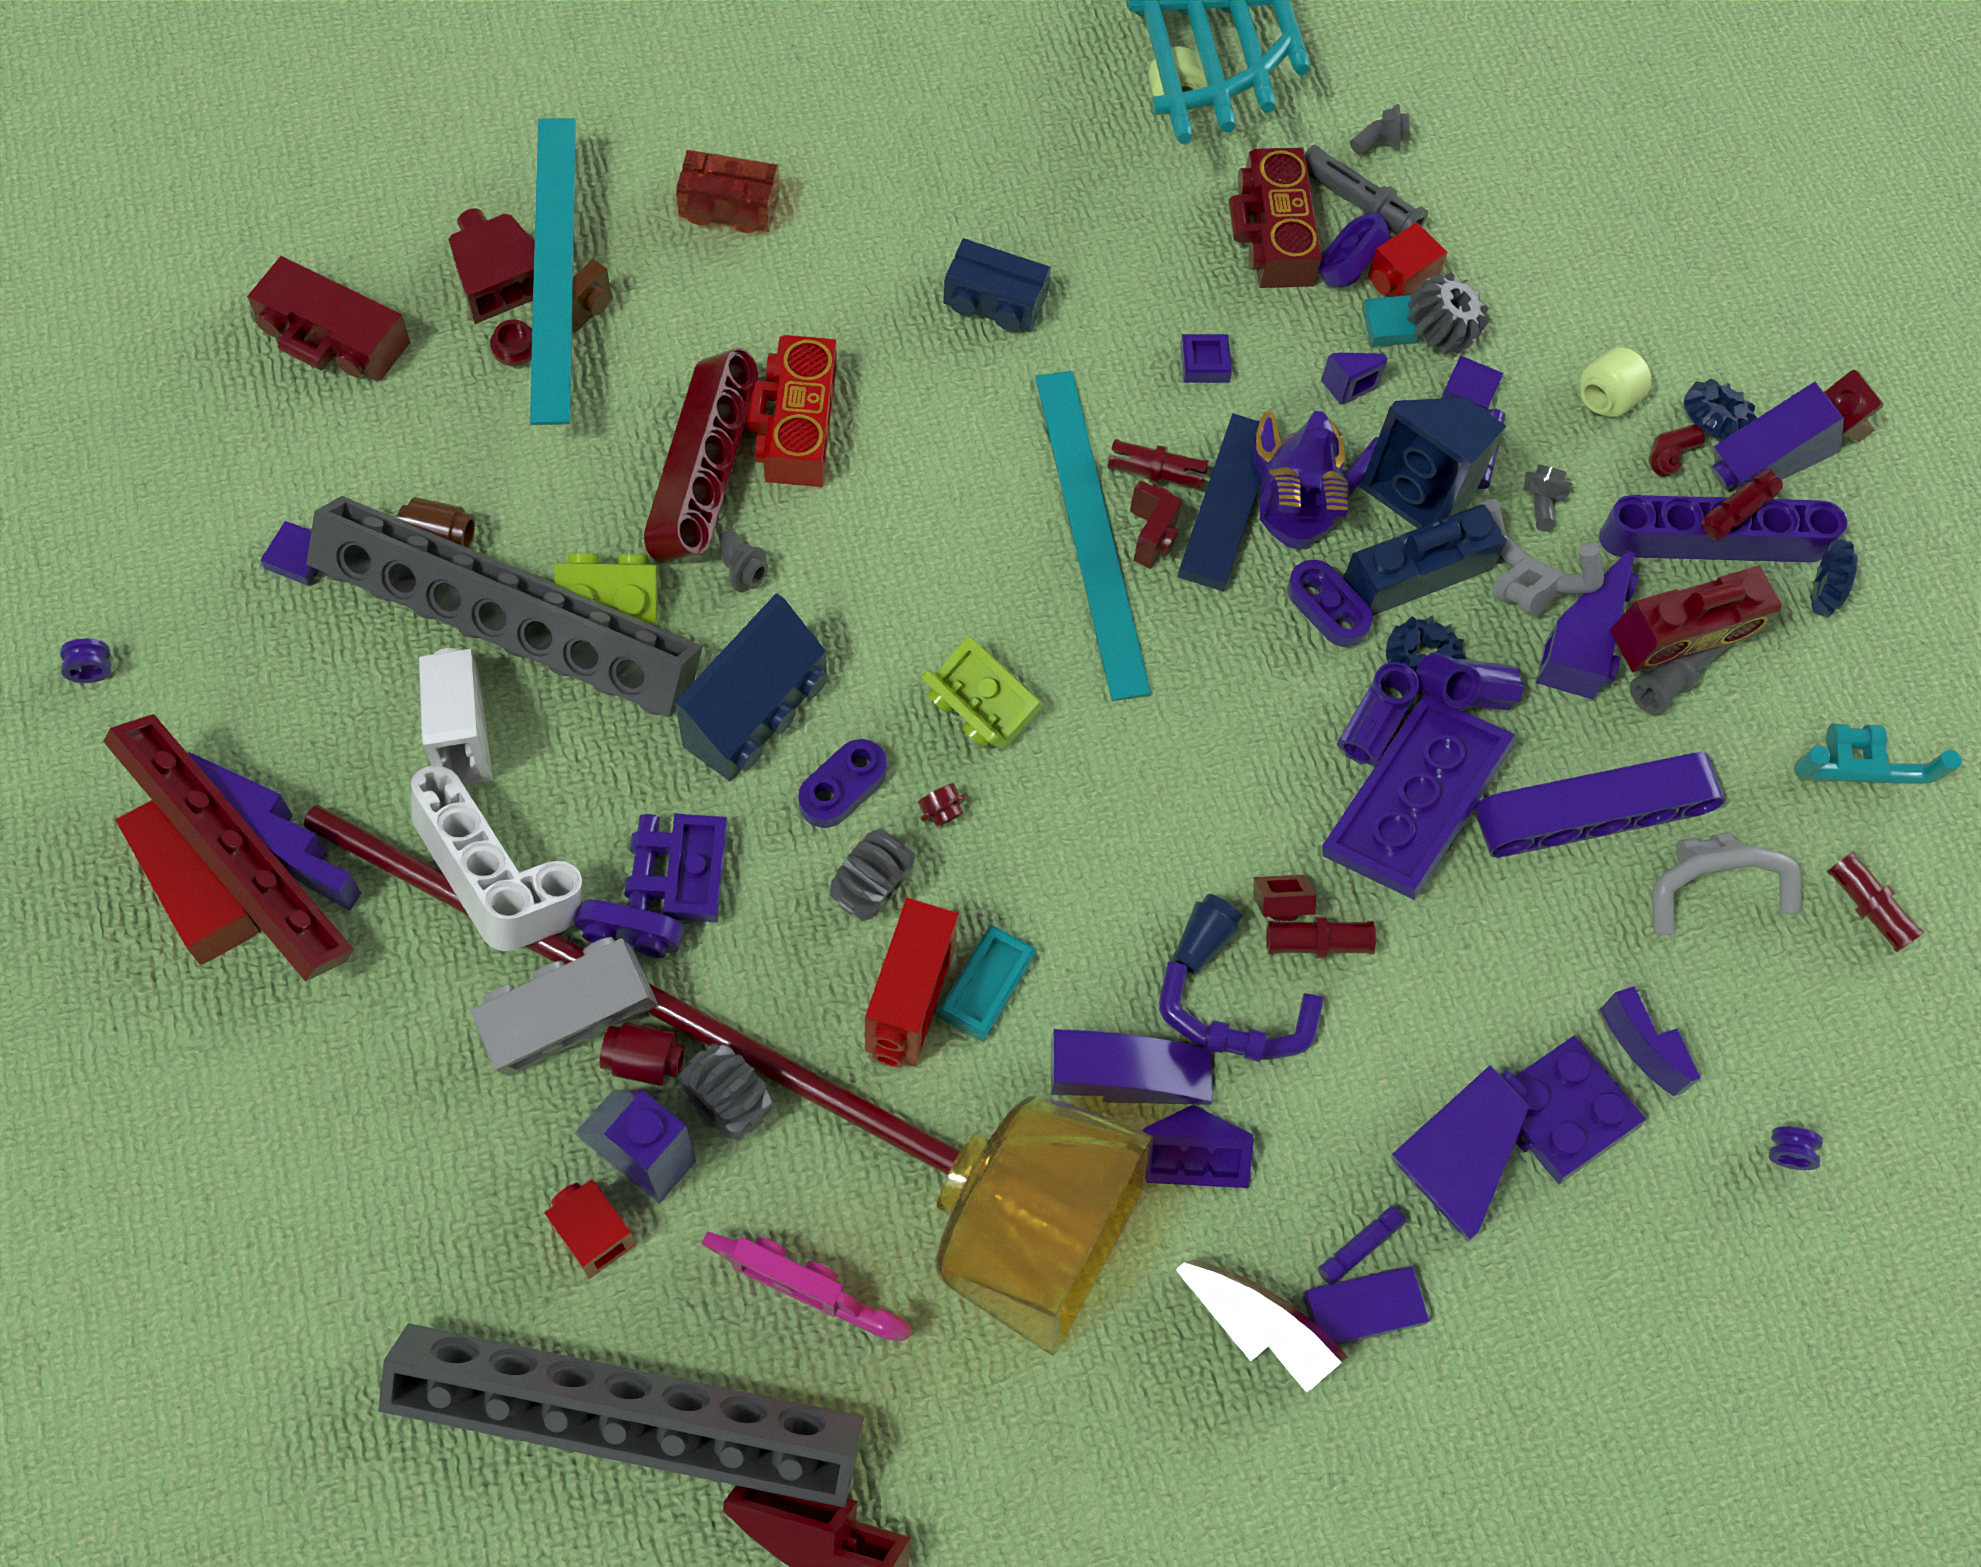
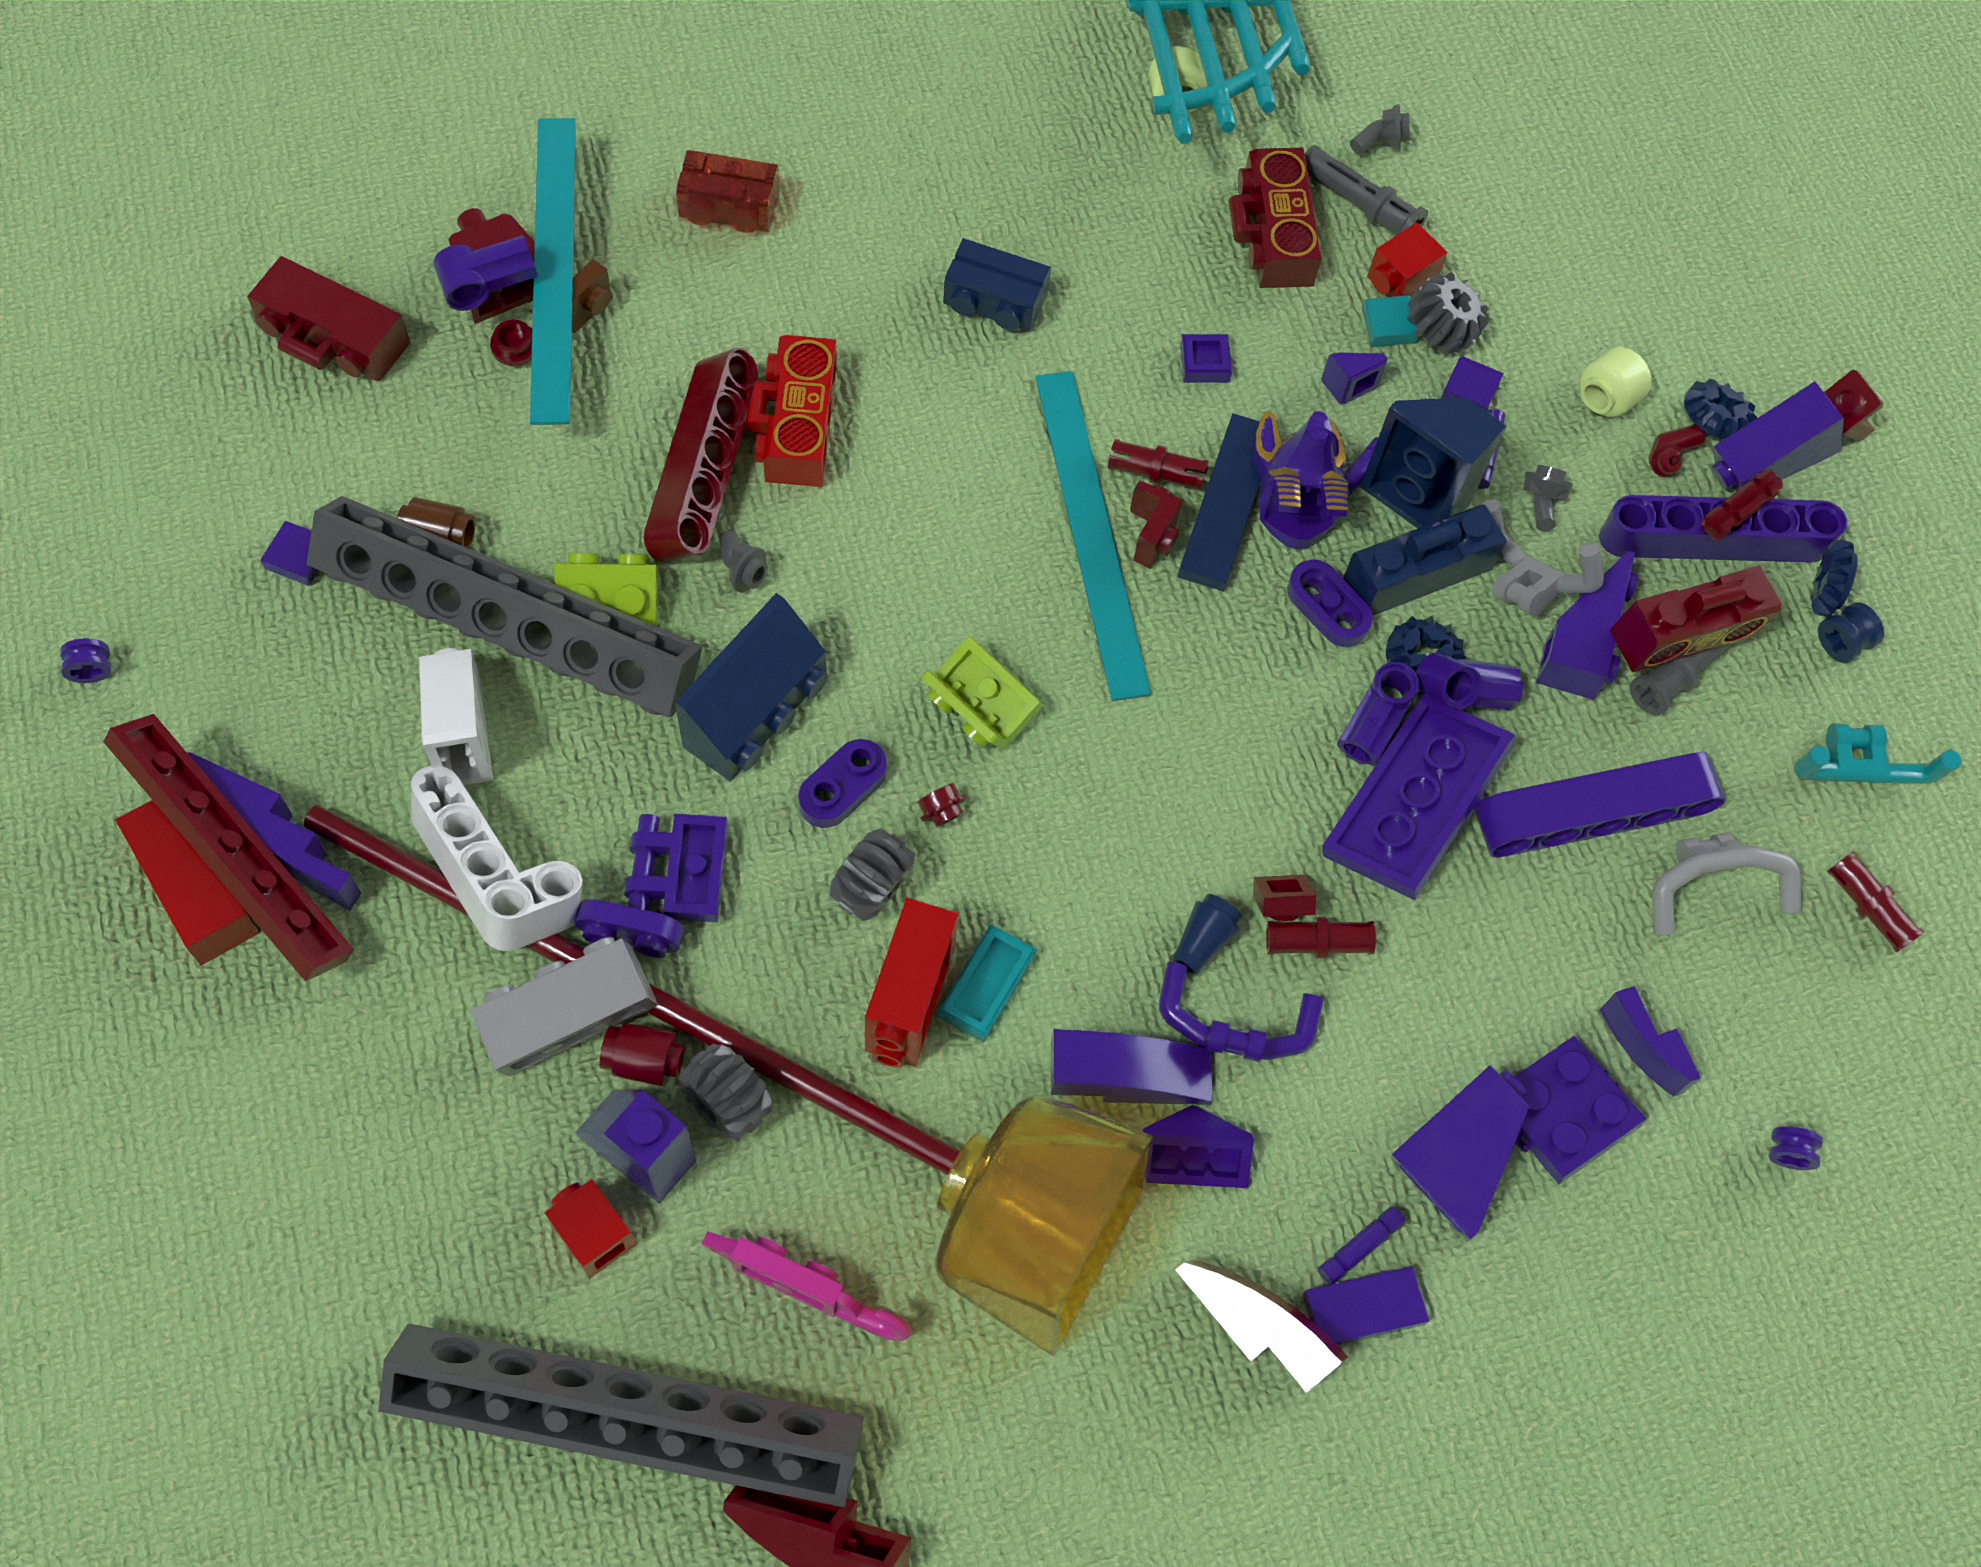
(471, 274): none -> dark purple piece
(1353, 250): dark purple plate -> none
(1851, 632): none -> dark blue wheel

